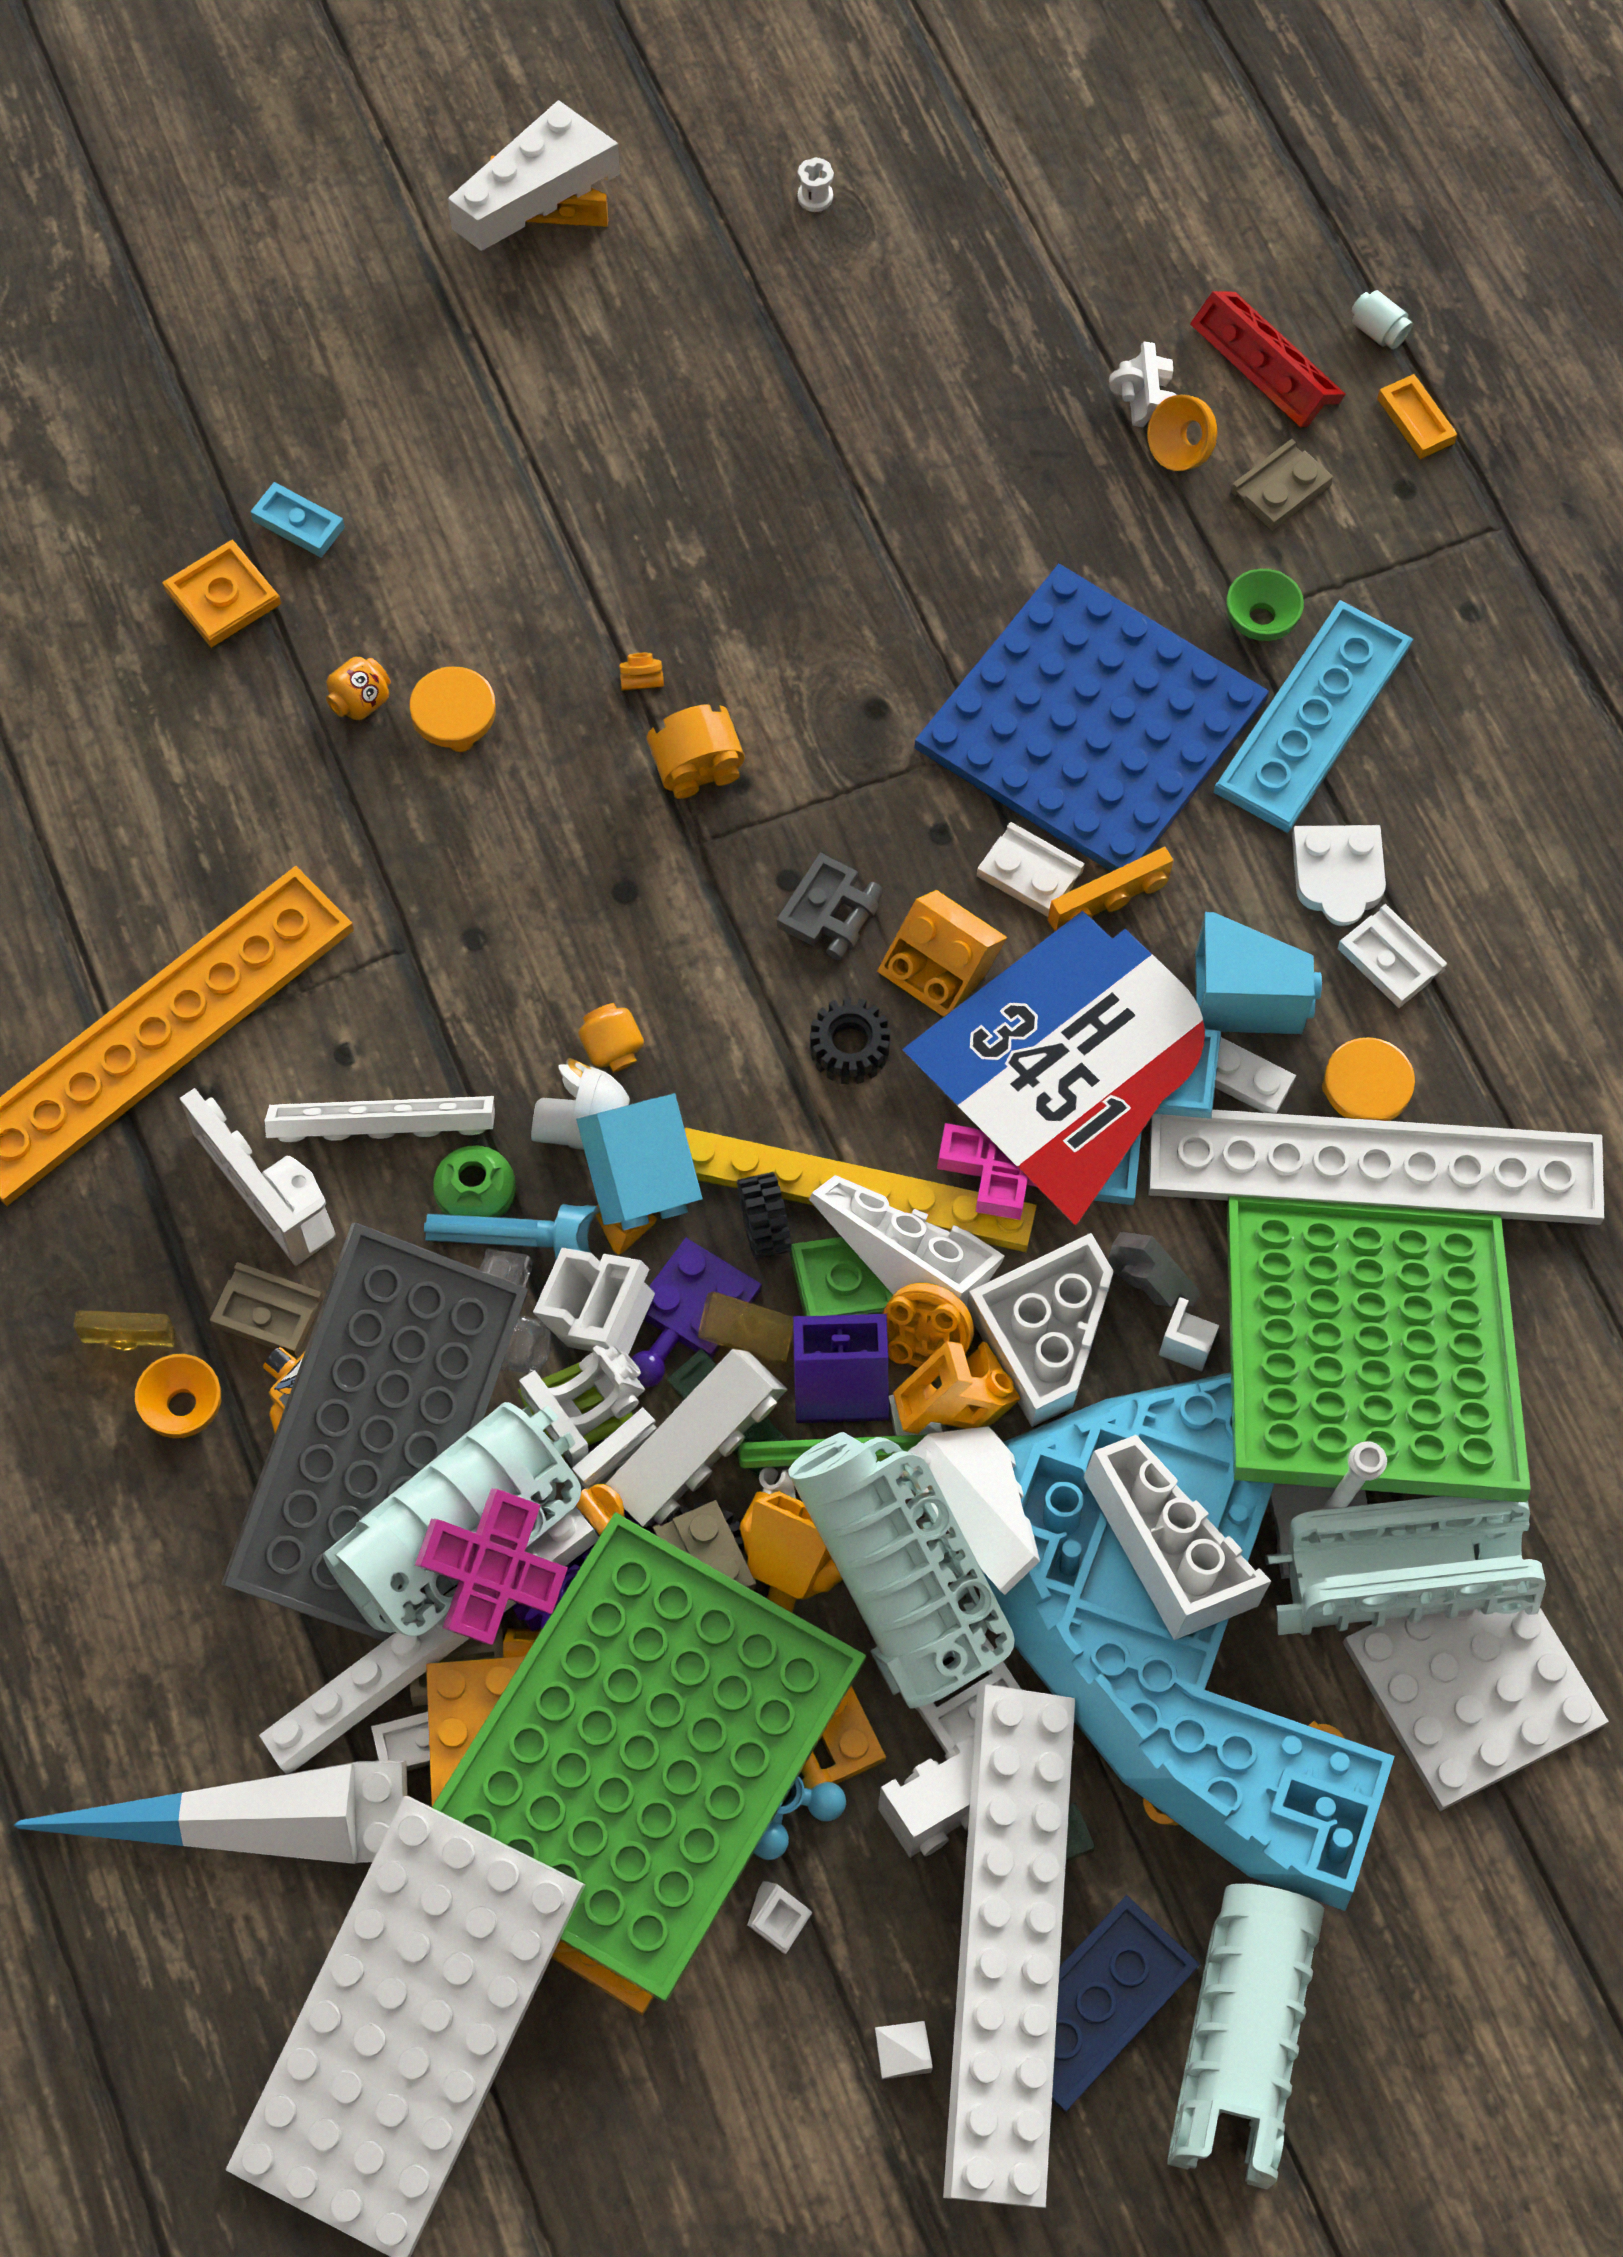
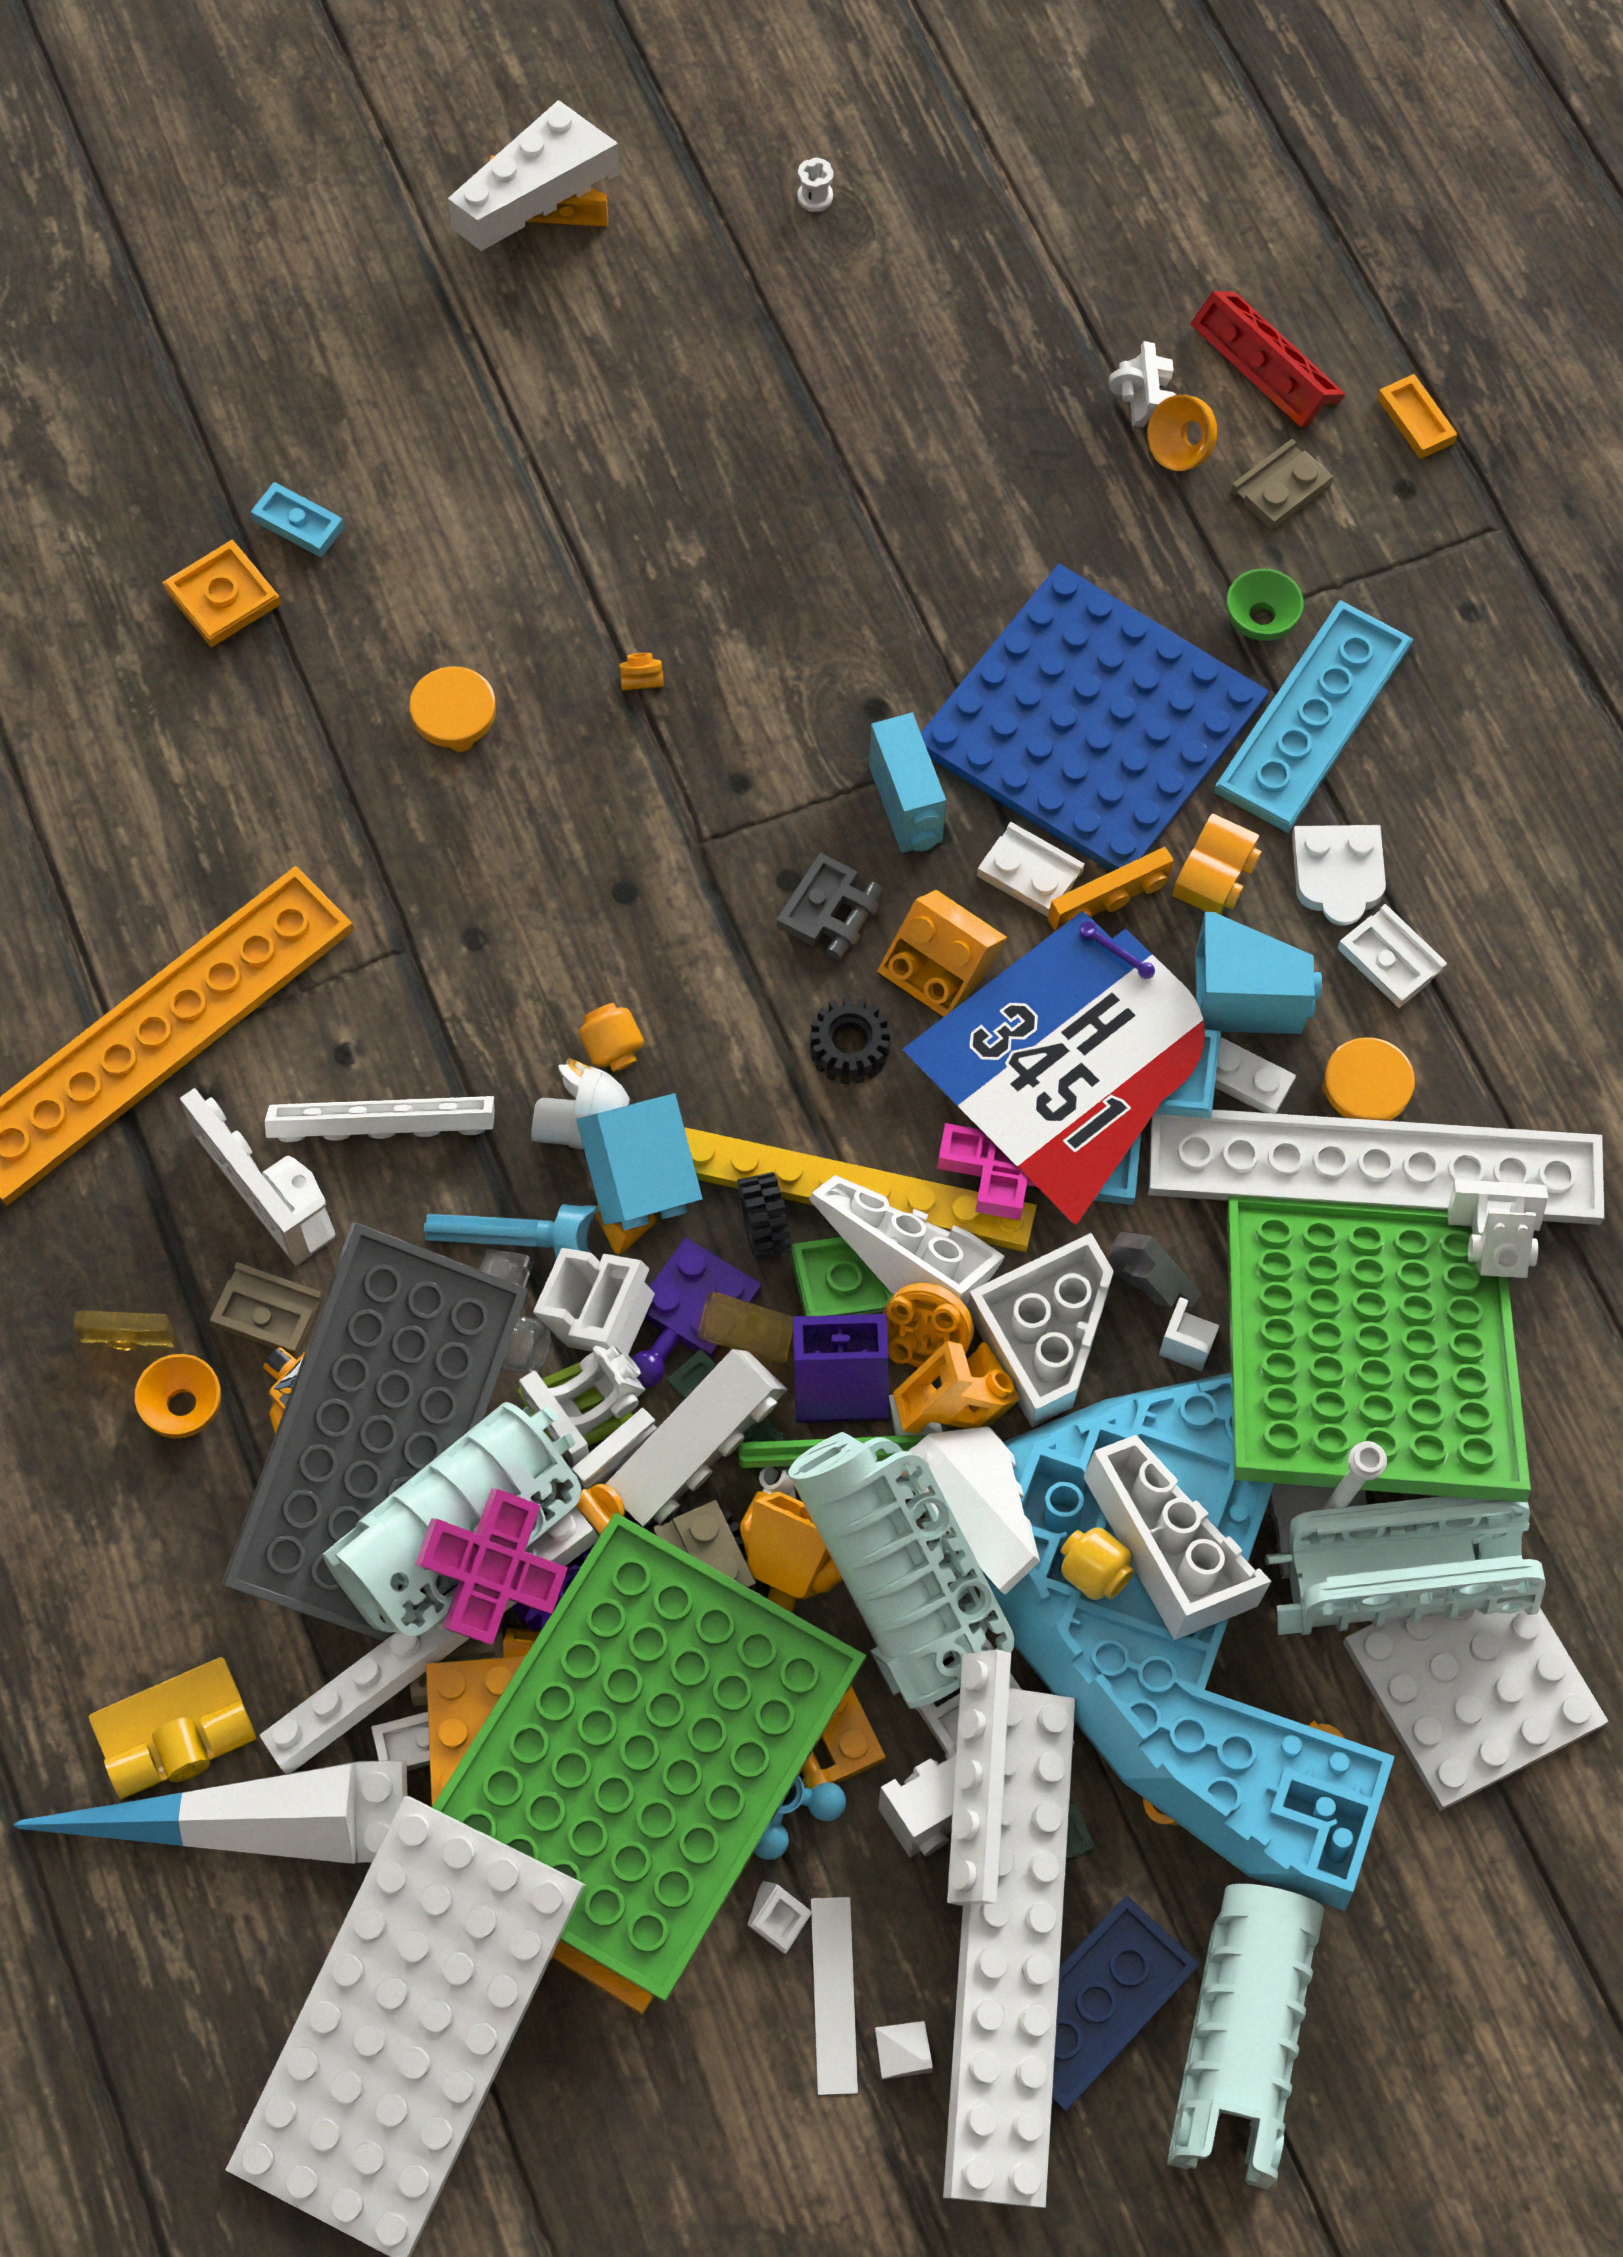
(172, 1729): none -> yellow panel
(357, 688): light orange head -> none
(489, 1198): bright green piece -> none
(696, 750): light orange brick -> none
(834, 1996): none -> white sticker
(907, 783): none -> medium azure brick
(979, 1778): none -> white plate
(1088, 932): none -> dark purple hinge
(1096, 1563): none -> yellow head
(1216, 866): none -> light orange brick
(1381, 319): light aqua brick -> none
(1500, 1238): none -> white tile

